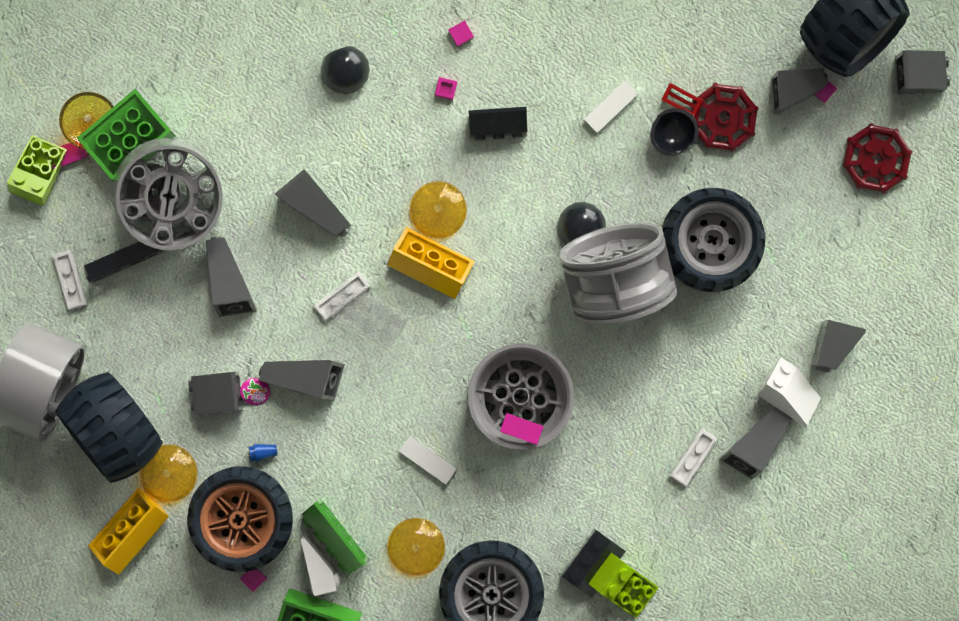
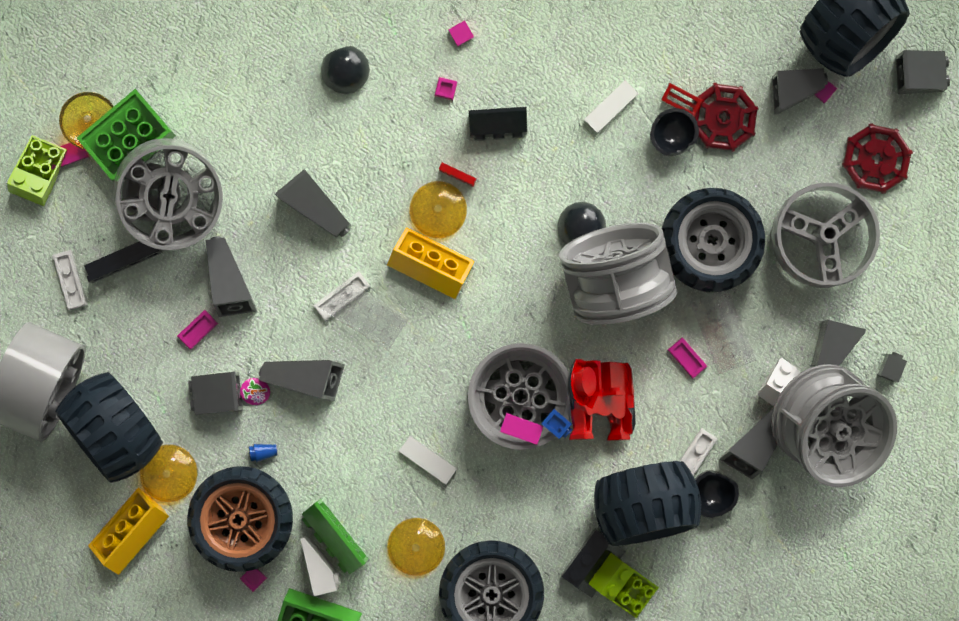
(197, 329): none -> dark pink tile
(457, 174): none -> red tile
(557, 424): none -> blue bracket
(602, 391): none -> red animal
(647, 503): none -> black wheel
(687, 358): none -> dark pink tile
(717, 493): none -> black cylinder
(723, 331): none -> clear slope
(844, 436): none -> light grey wheel
(858, 209): none -> light grey wheel
(892, 367): none -> dark grey brick

